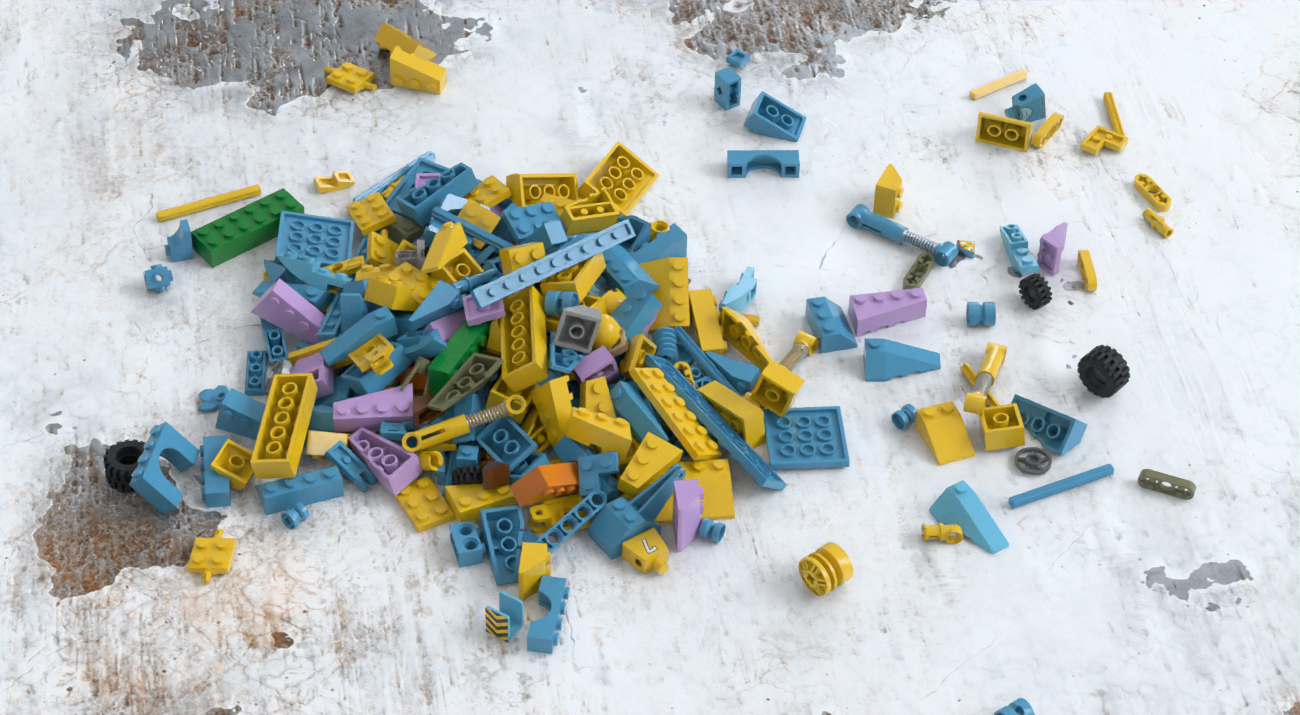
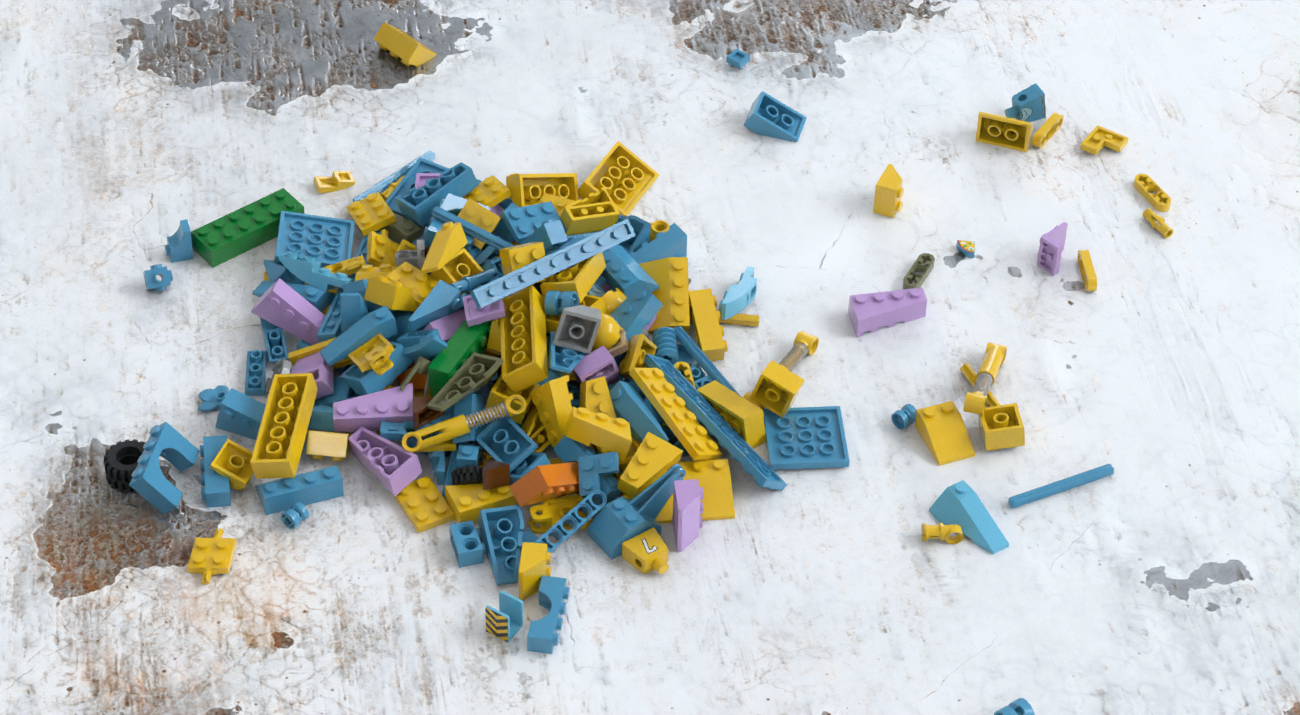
(208, 203): yellow axle -> none
(350, 78): yellow plate -> none
(350, 465): dark azure hinge -> none
(416, 74): yellow wedge -> none
(430, 460): yellow piece -> none
(712, 530): dark azure wheel -> none
(727, 88): dark azure brick -> none
(739, 374): dark azure slope -> none
(743, 337): yellow wedge -> none
(783, 162): dark azure arch -> none
(825, 569): yellow wheel -> none
(829, 325): dark azure slope -> none
(862, 217): dark azure piece -> none
(892, 359): dark azure wedge -> none
(981, 313): dark azure wheel -> none
(998, 84): yellow axle -> none
(1017, 249): medium azure slope -> none
(1033, 461): dark grey wheel -> none
(1035, 291): black tyre -> none
(1051, 428): dark azure wedge -> none
(1103, 371): black tyre -> none
(1113, 113): yellow axle -> none
(1179, 492): olive beam -> none

